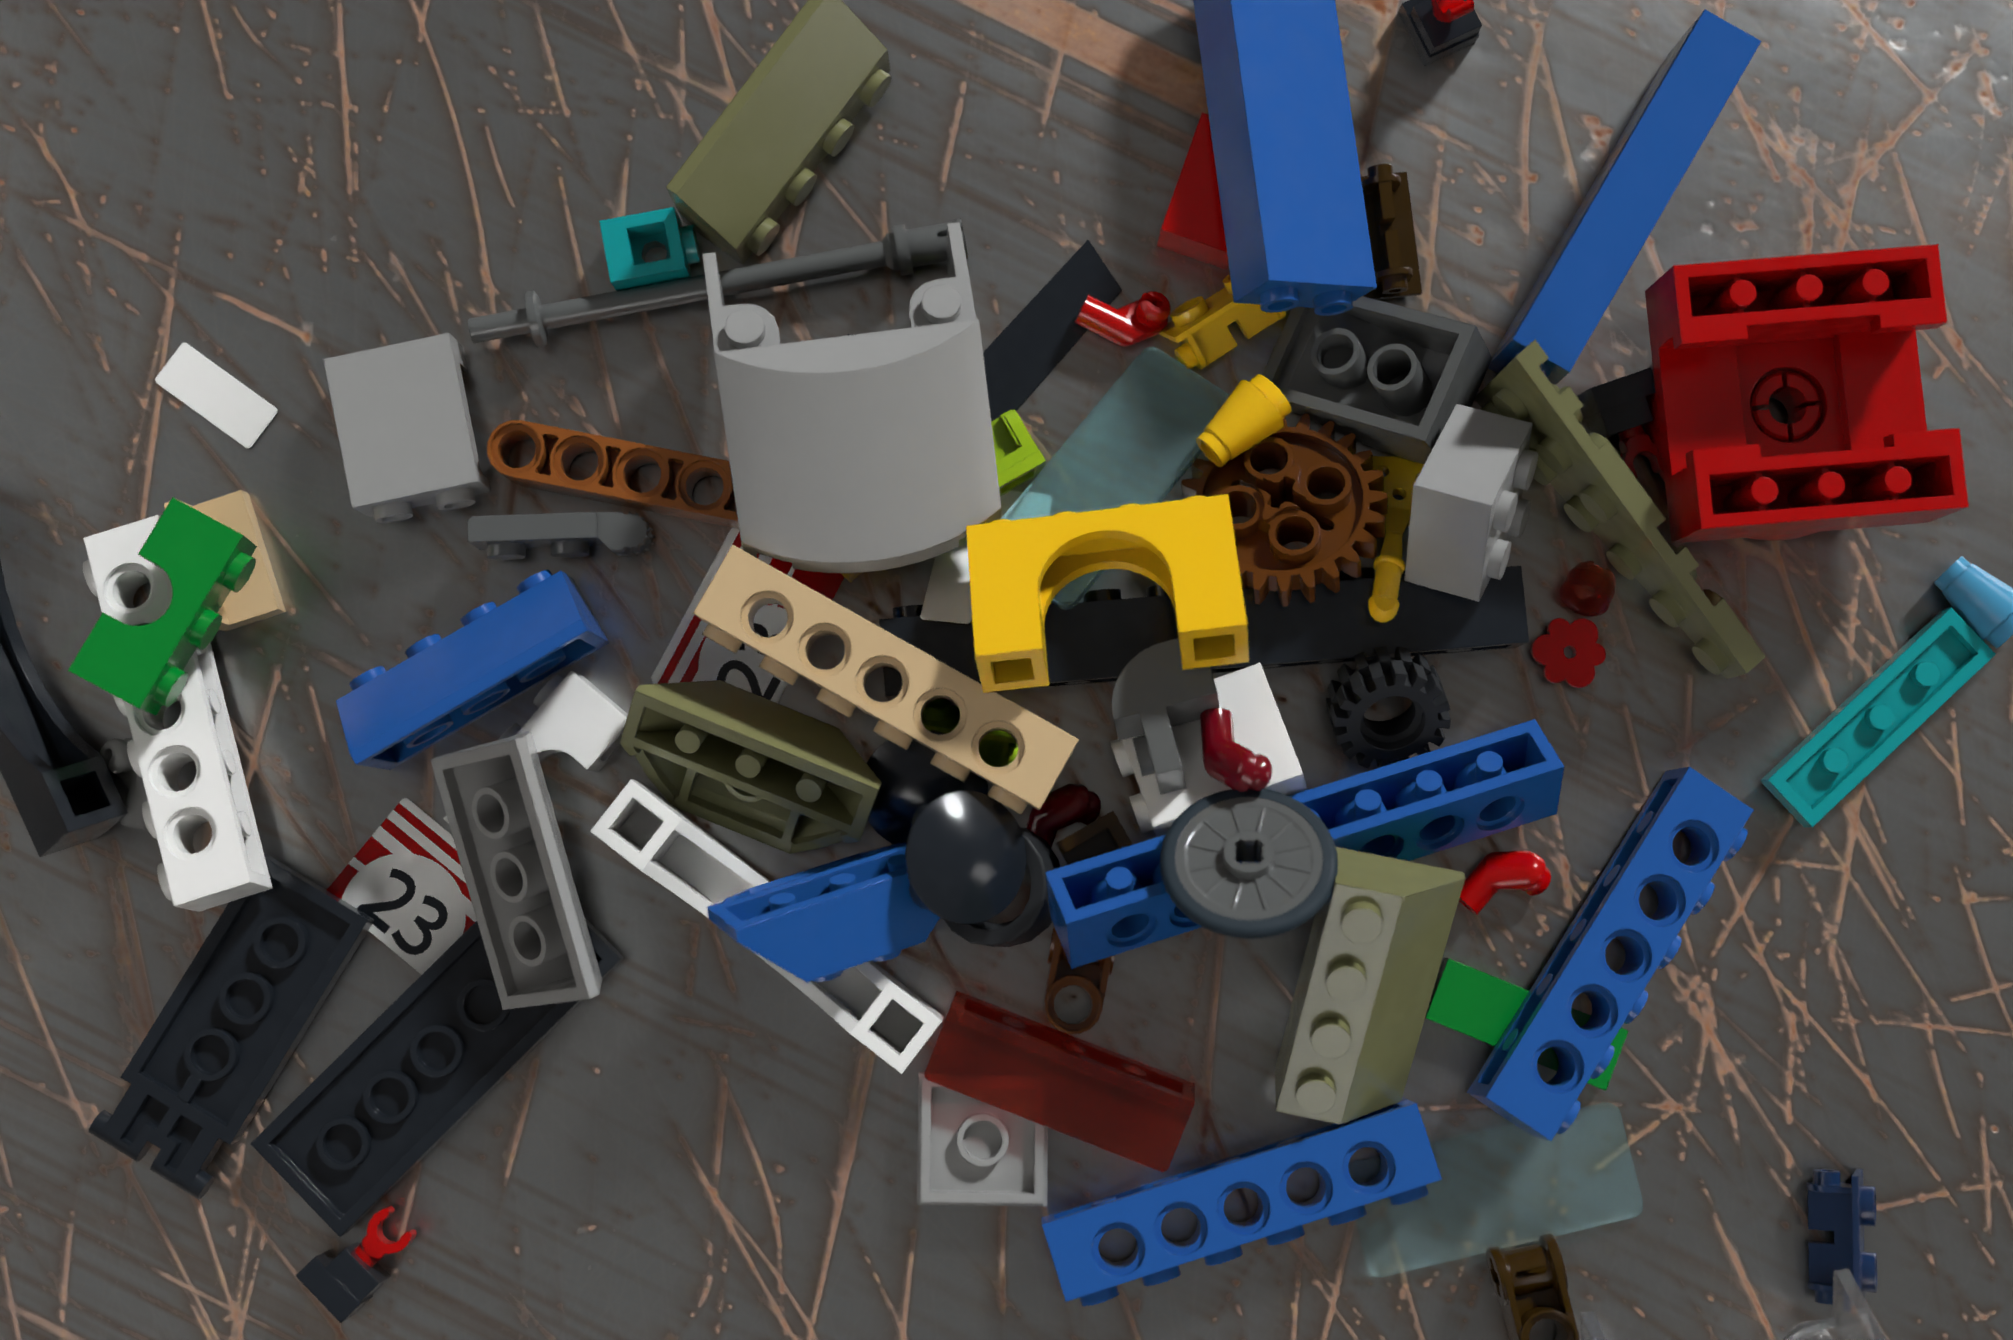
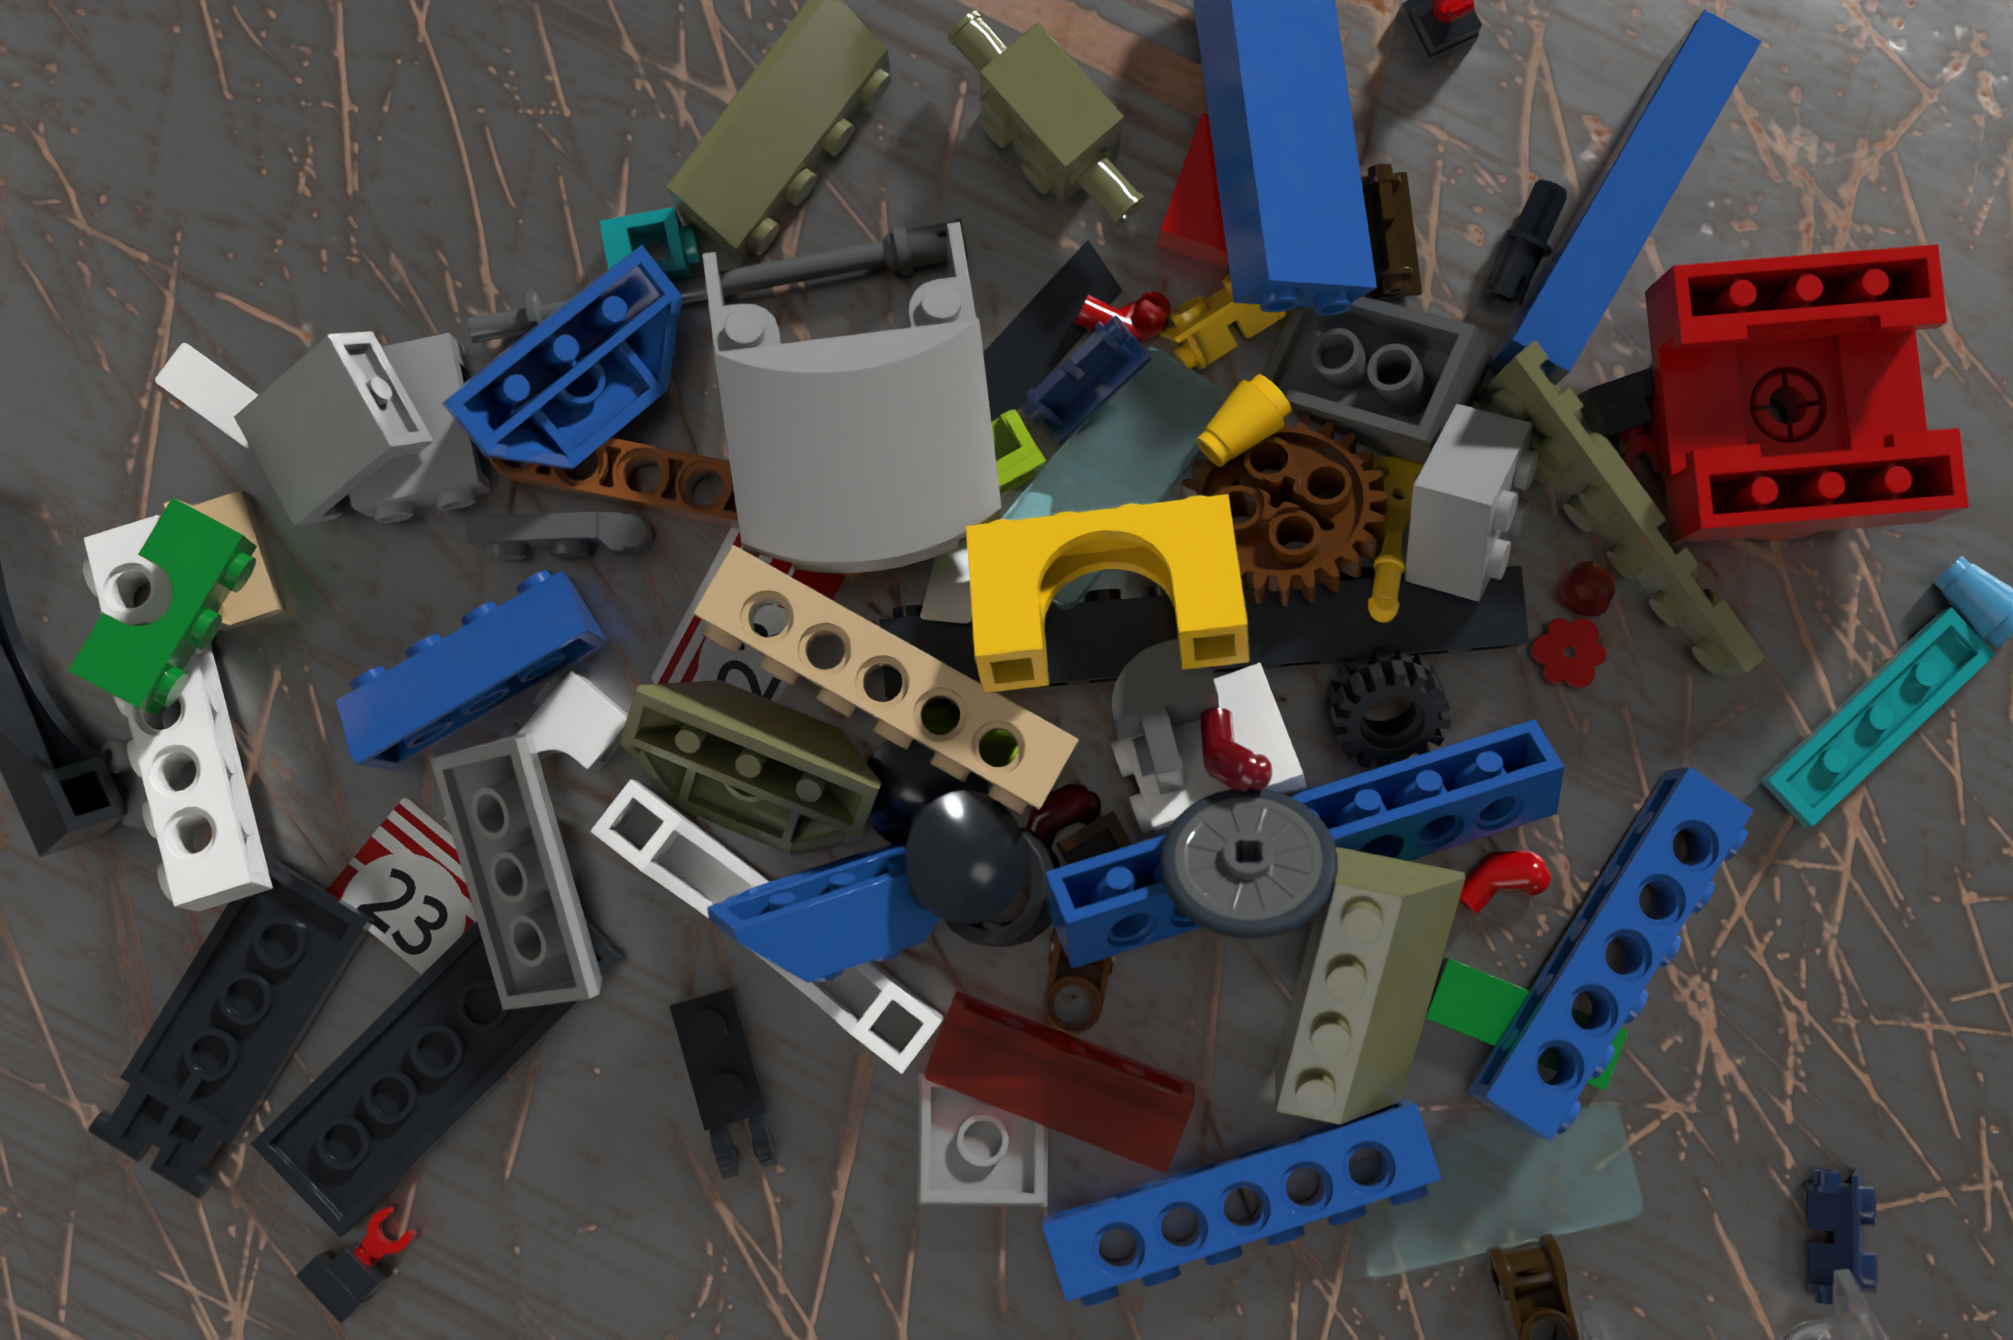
(331, 425): none -> light grey panel
(576, 370): none -> blue wedge
(723, 1075): none -> black hinge
(1048, 115): none -> olive brick
(1086, 379): none -> dark blue hinge
(1526, 243): none -> black axle

